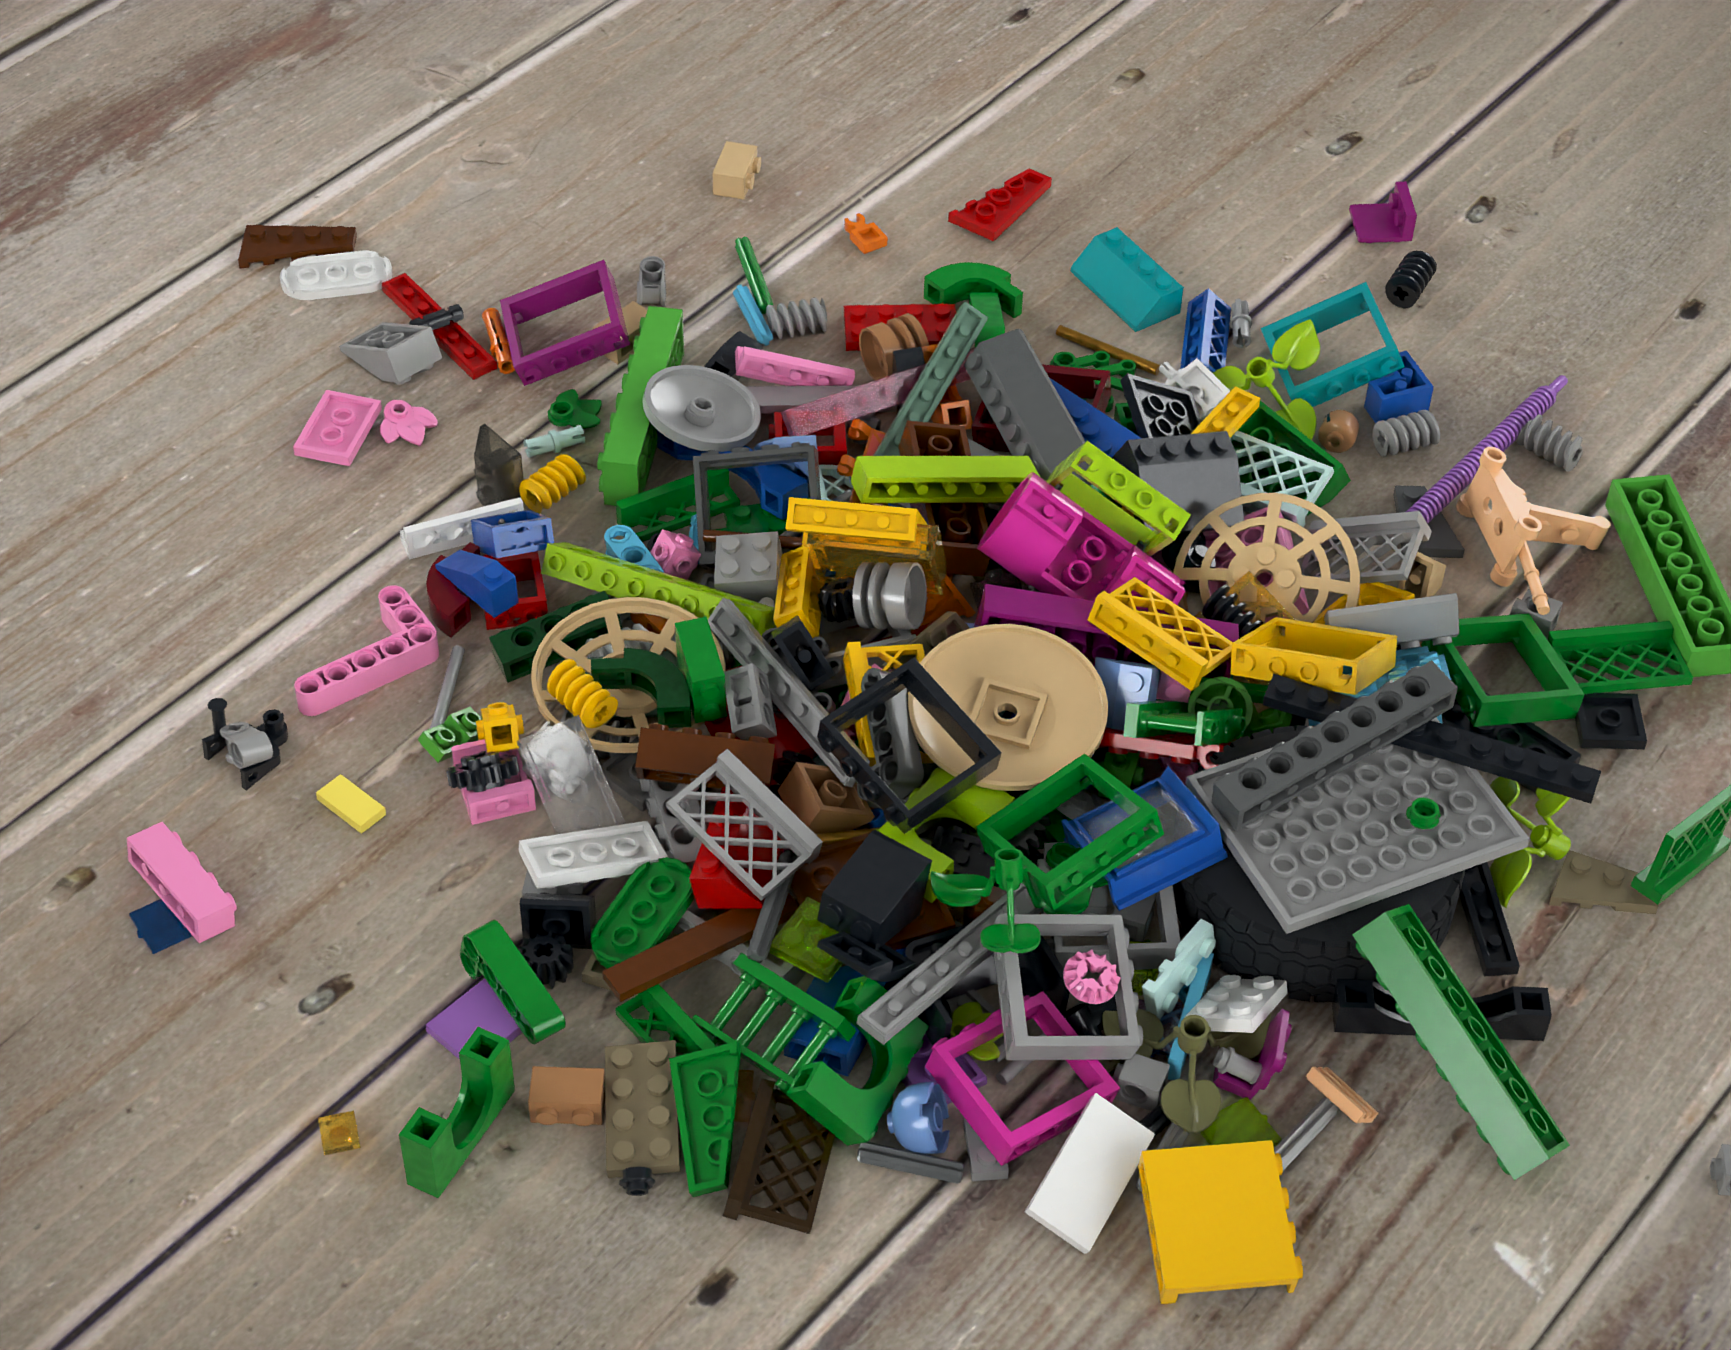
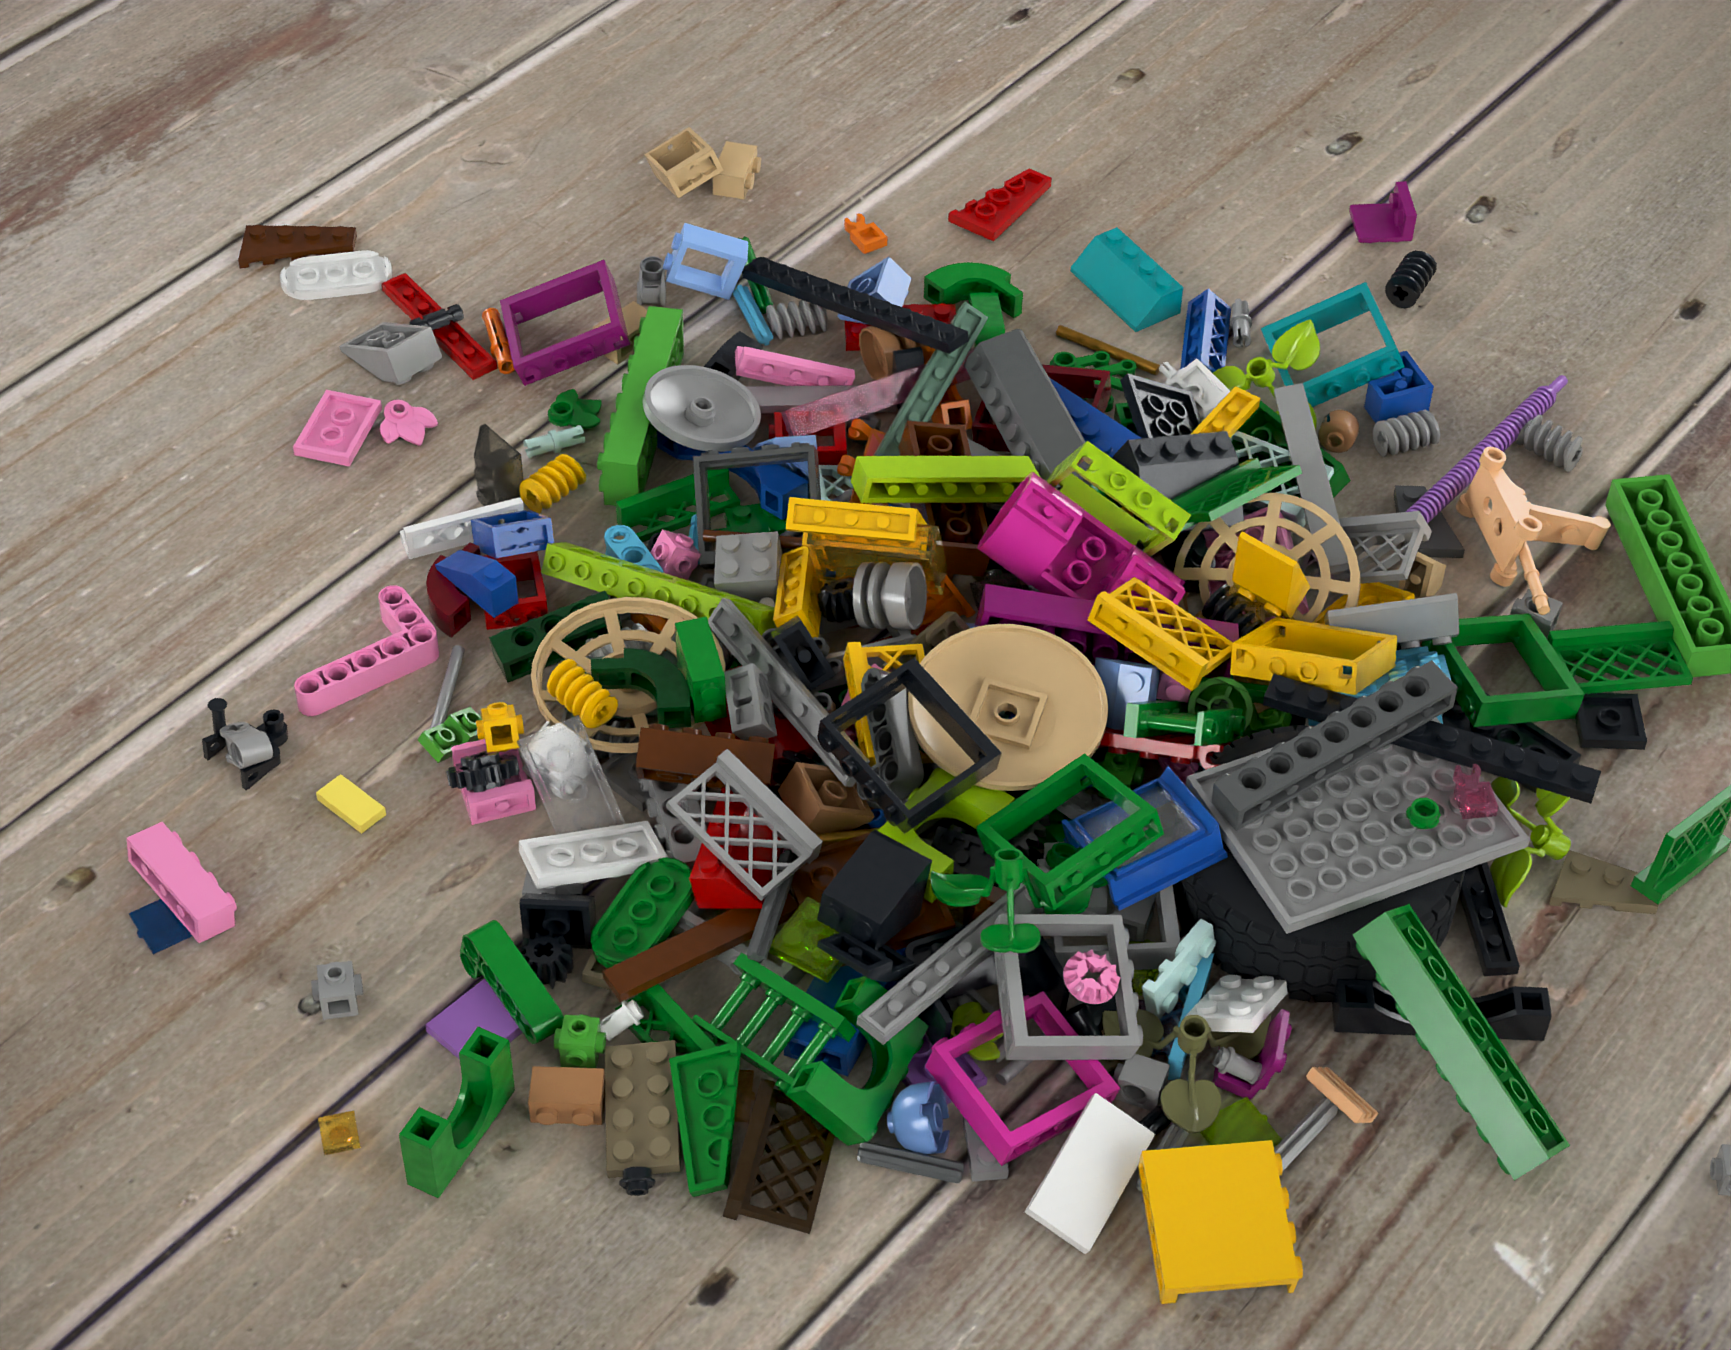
(337, 989): none -> light grey brick
(580, 1041): none -> bright green brick
(621, 1019): none -> white pin
(685, 164): none -> tan window
(711, 243): none -> light blue window
(856, 305): none -> black plate
(883, 281): none -> slope
(1232, 490): none -> green fence
(1268, 577): none -> yellow slope
(1306, 452): none -> light grey tile
(1474, 797): none -> clear pink plate

